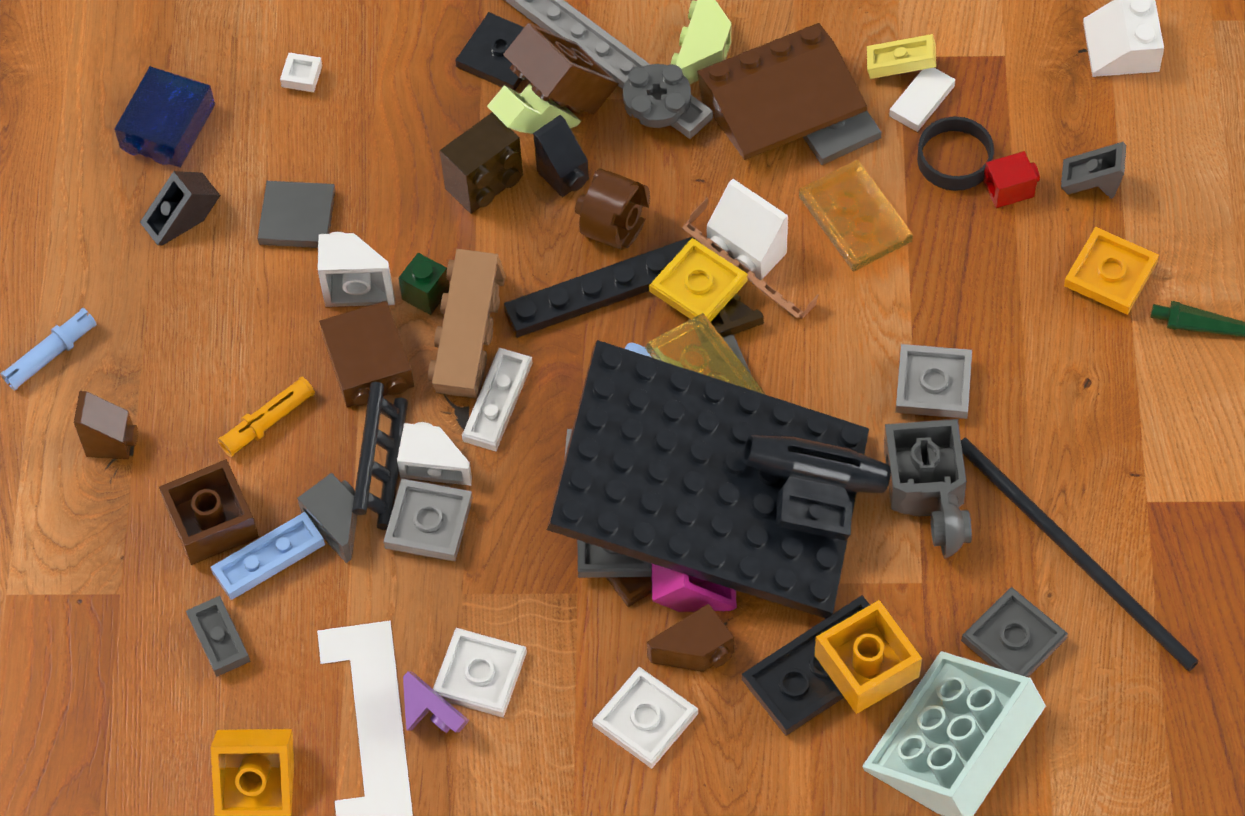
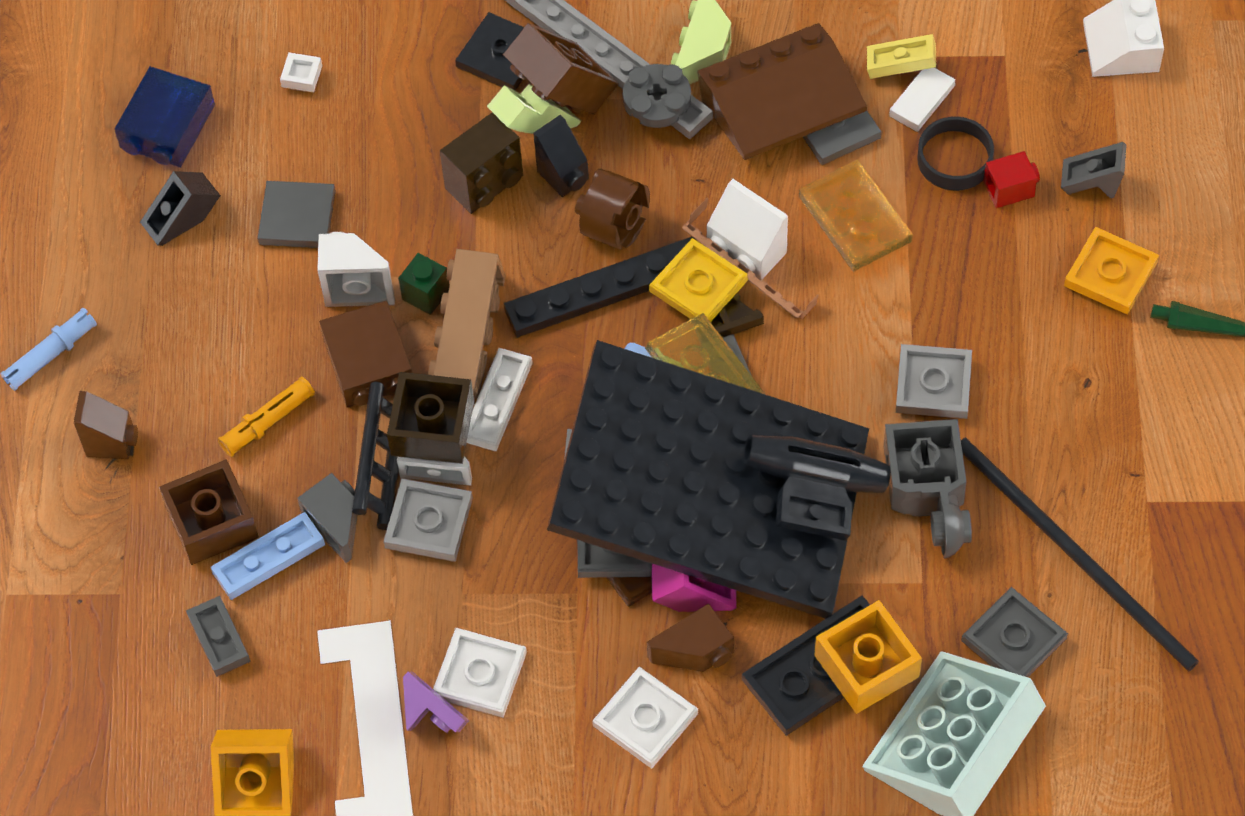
(430, 417): none -> dark brown brick

